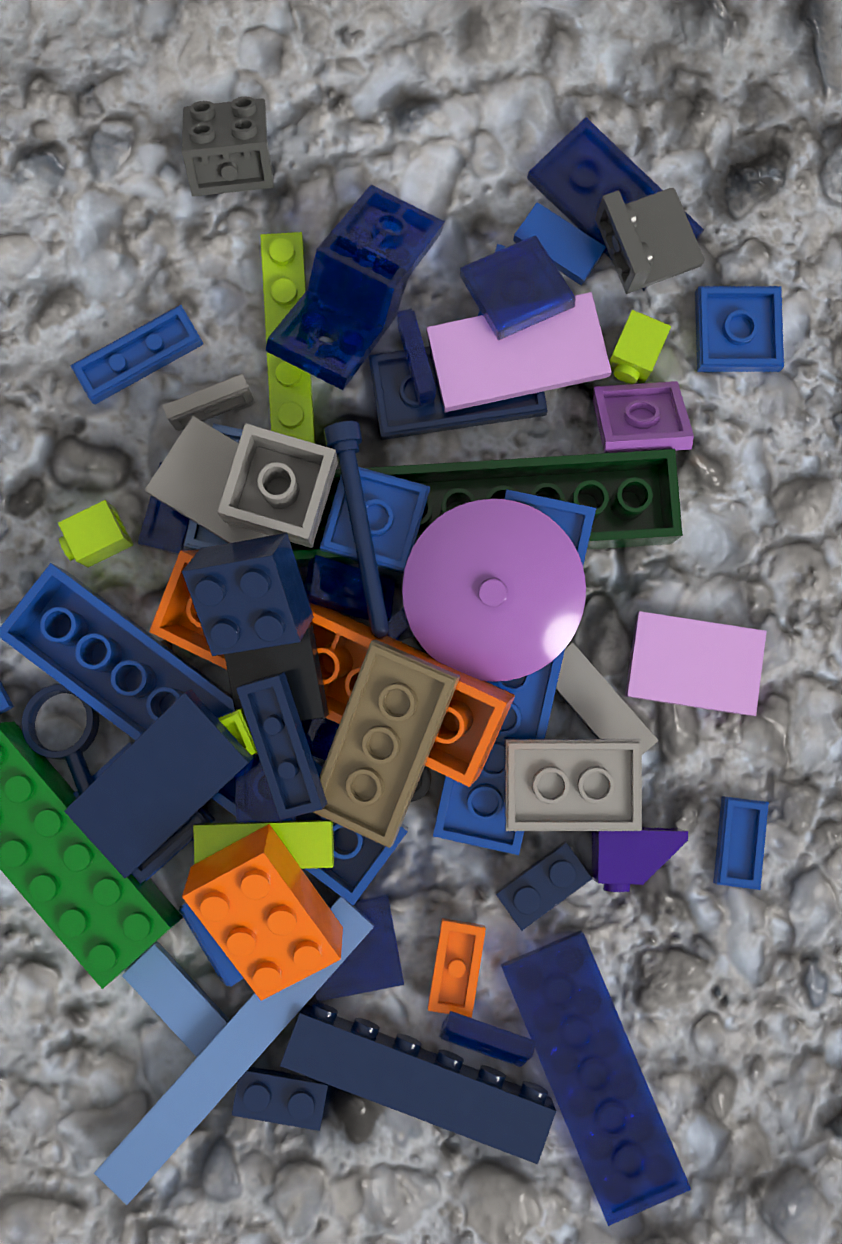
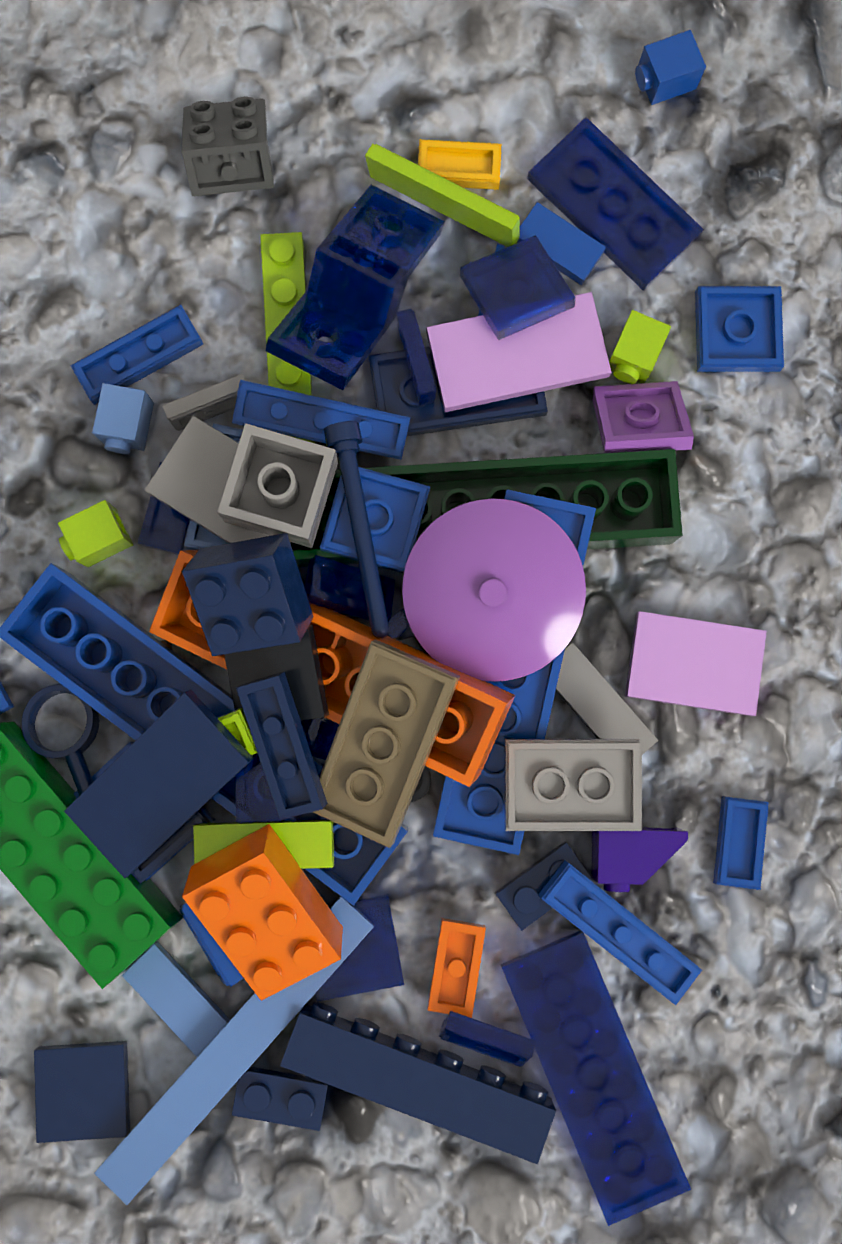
(81, 1091): none -> dark blue tile
(123, 418): none -> medium blue brick
(308, 415): none -> blue tile
(443, 195): none -> lime tile
(463, 163): none -> yellow tile
(619, 932): none -> blue tile
(648, 238): dark grey bracket -> none
(670, 67): none -> blue brick

